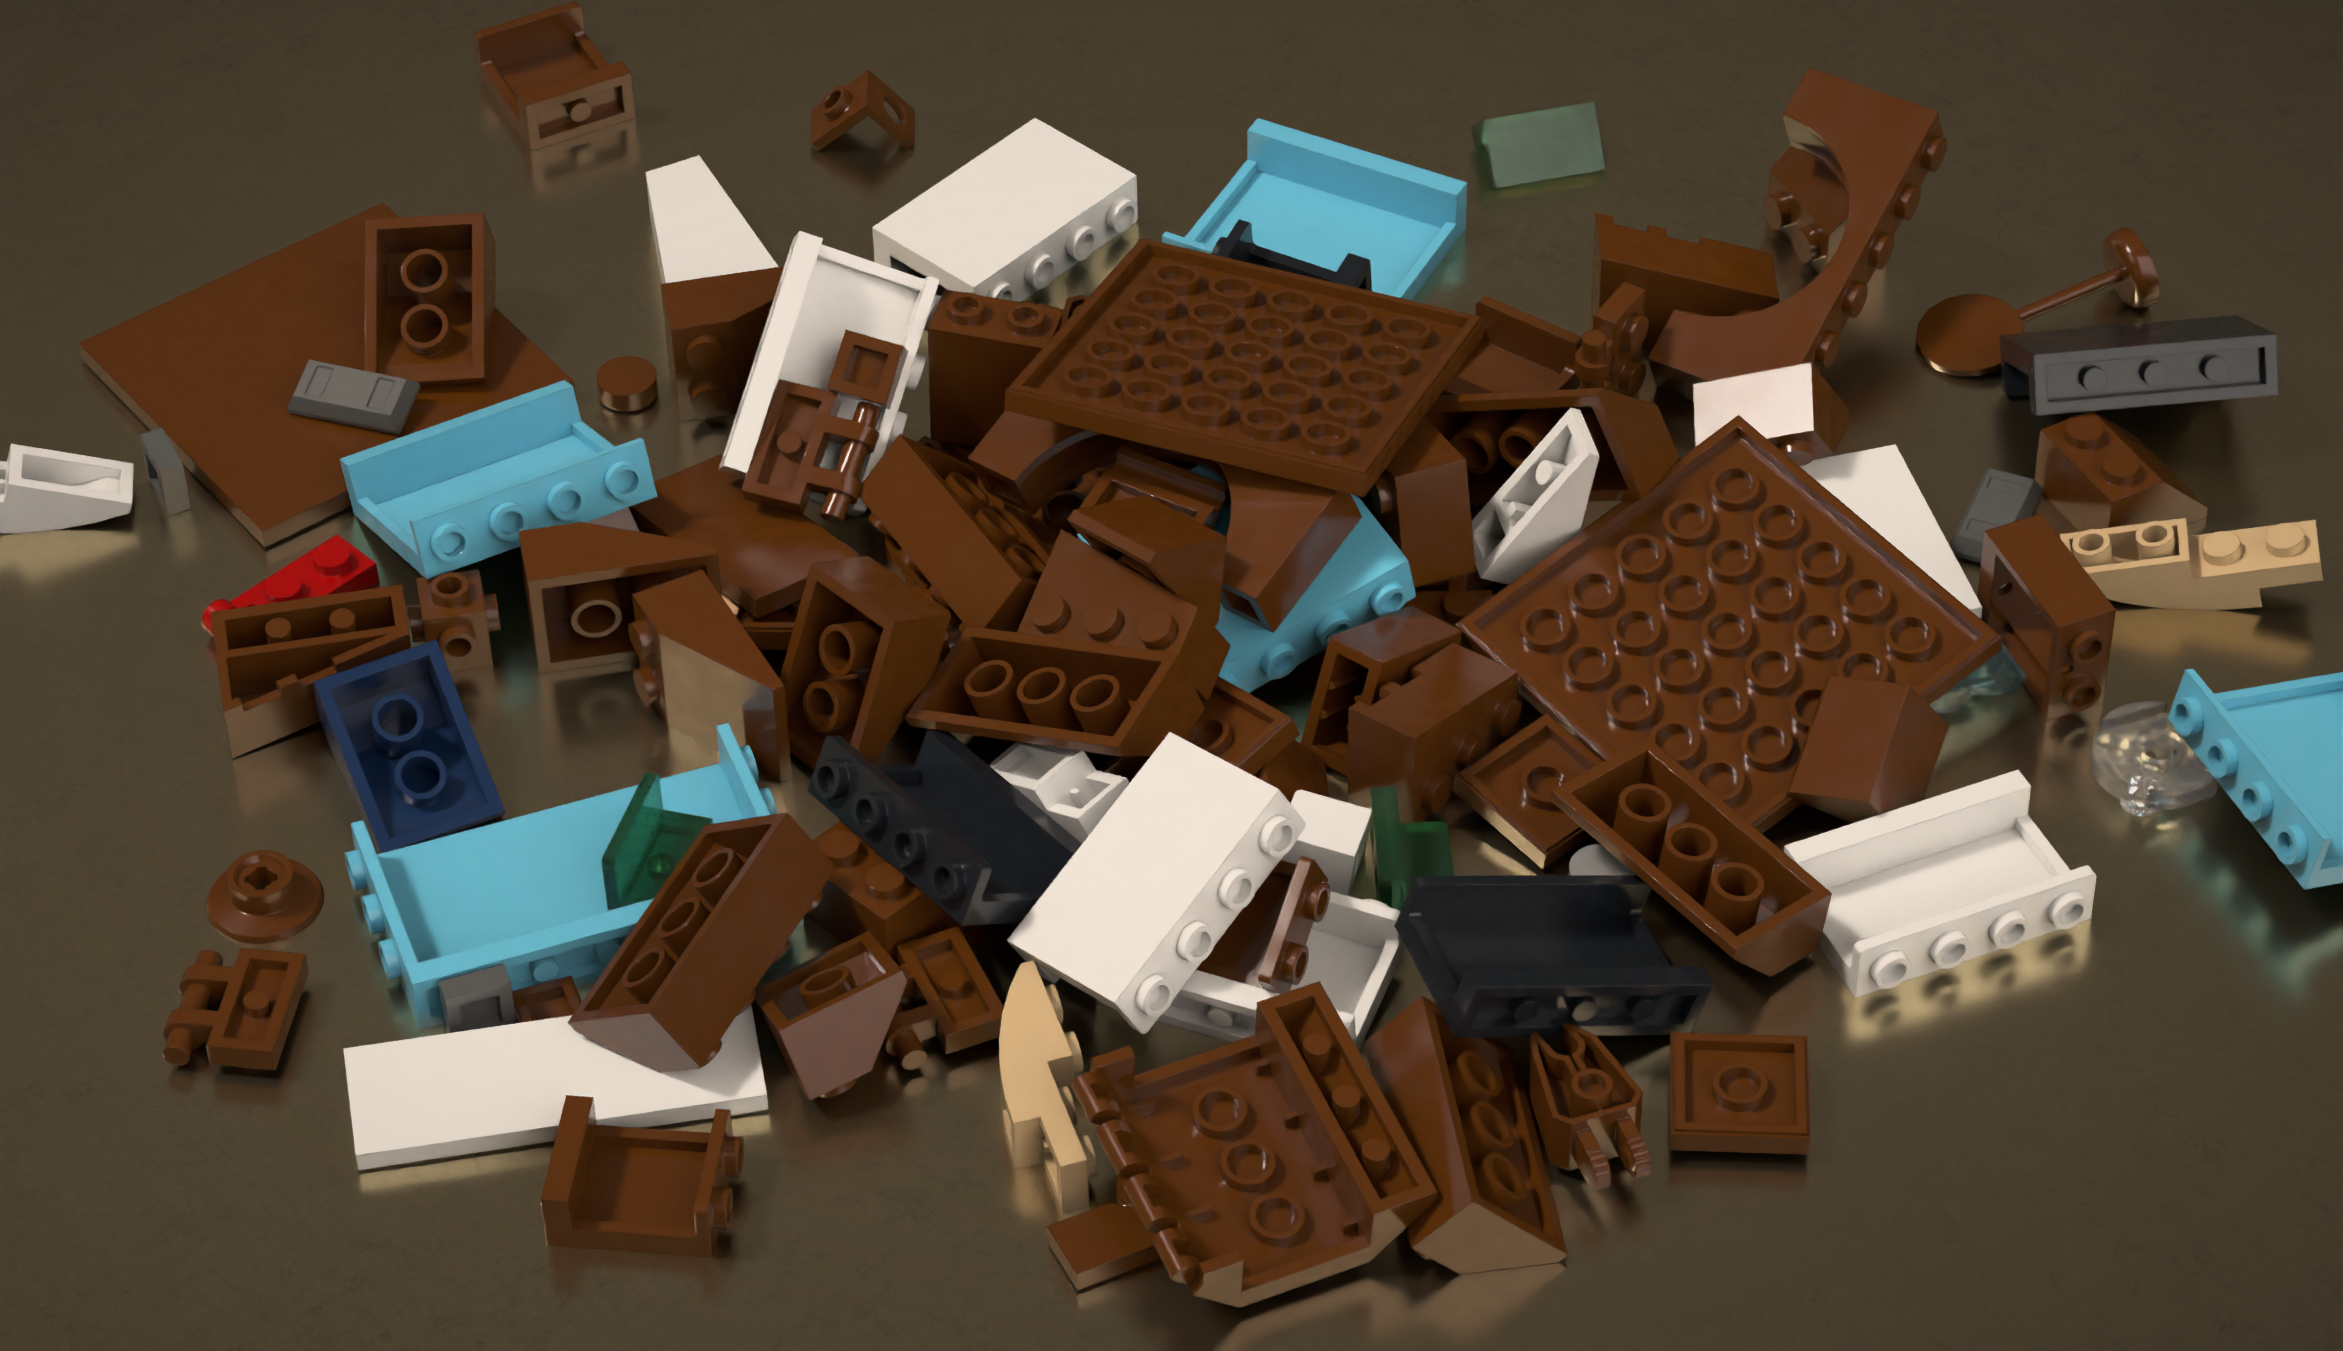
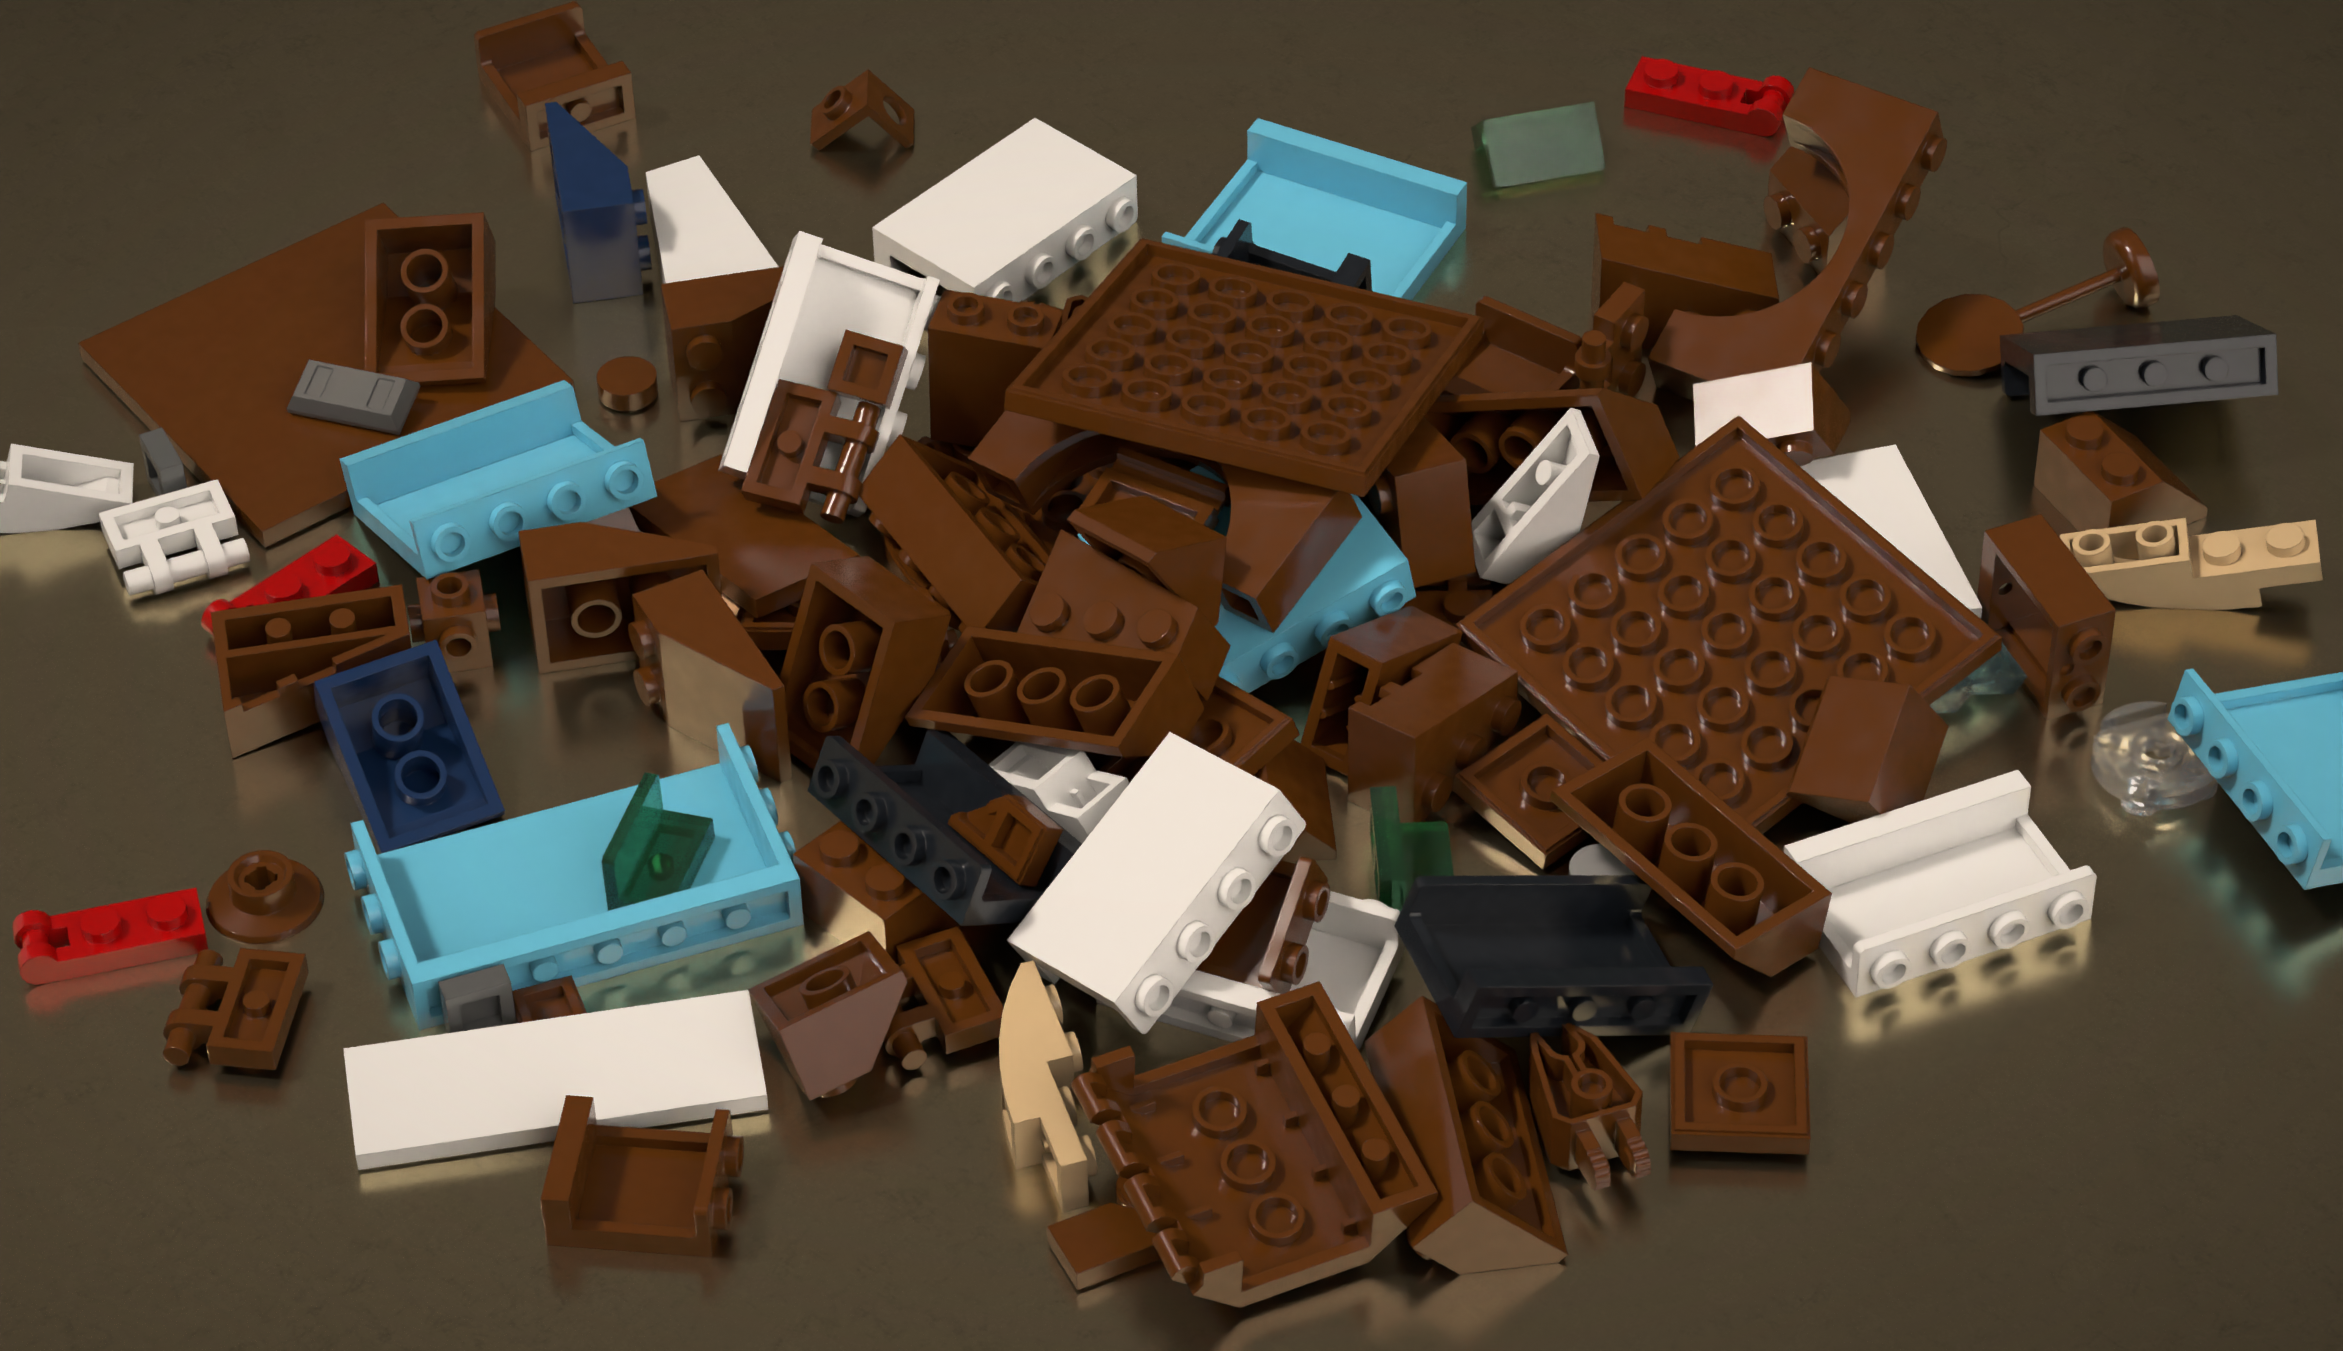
(108, 936): none -> red plate
(169, 525): none -> white plate
(596, 213): none -> dark blue slope
(705, 943): reddish brown slope -> none
(1011, 836): none -> reddish brown tile
(1332, 837): white panel -> none
(1708, 96): none -> red plate
(1996, 502): dark grey tile -> none

